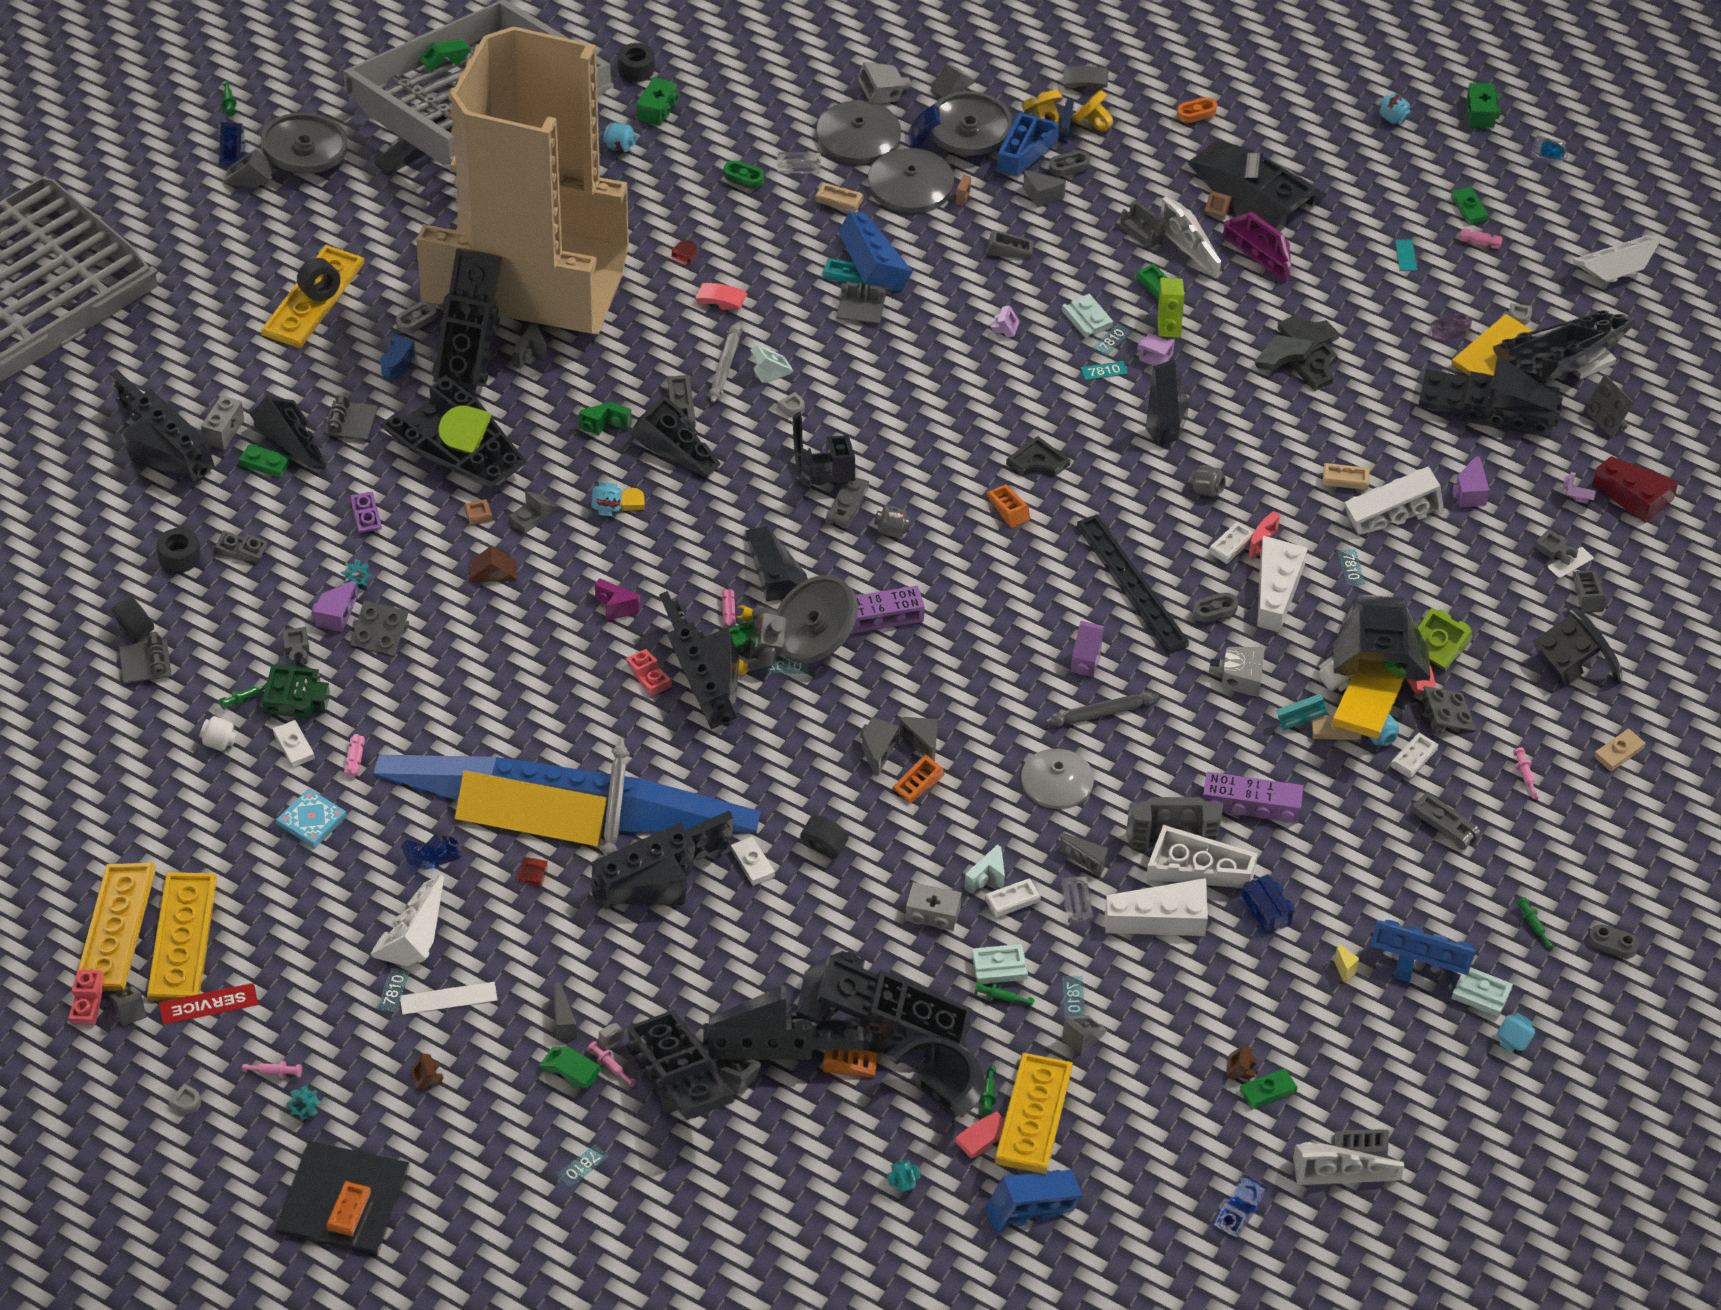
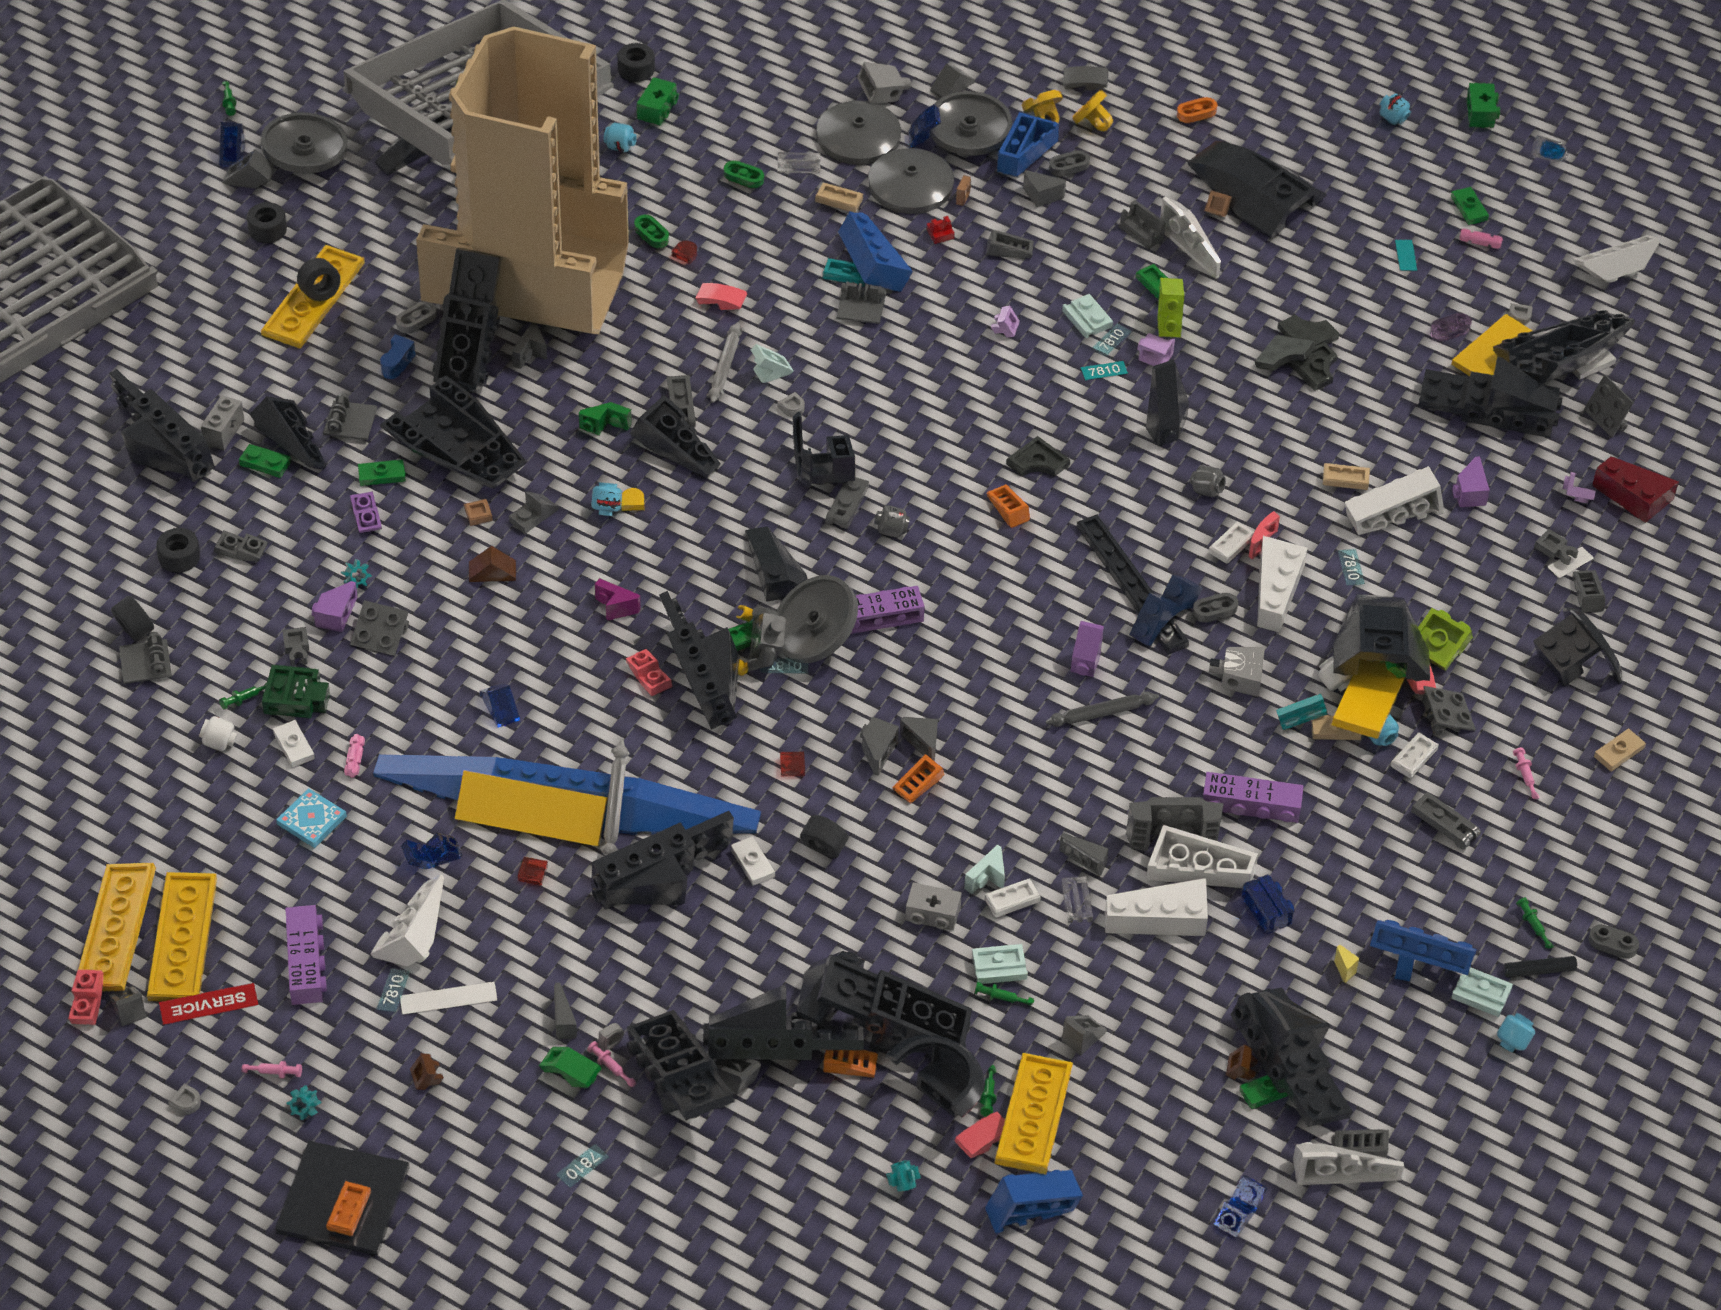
(266, 222): none -> black tyre
(304, 954): none -> medium lavender brick
(381, 472): none -> green plate
(454, 50): green slope -> none
(464, 428): lime tile -> none
(500, 704): none -> clear blue slope
(651, 231): none -> green plate
(728, 608): bright pink axle -> none
(792, 763): none -> clear red tile
(940, 230): none -> red tile
(1057, 778): light grey dish -> none
(1066, 121): dark blue tile -> none
(1073, 996): clear light blue sticker -> none
(1159, 609): none -> dark blue arch
(1252, 165): sticker -> none
(1260, 243): magenta wedge -> none
(1289, 1050): none -> black wedge
(1540, 966): none -> black axle

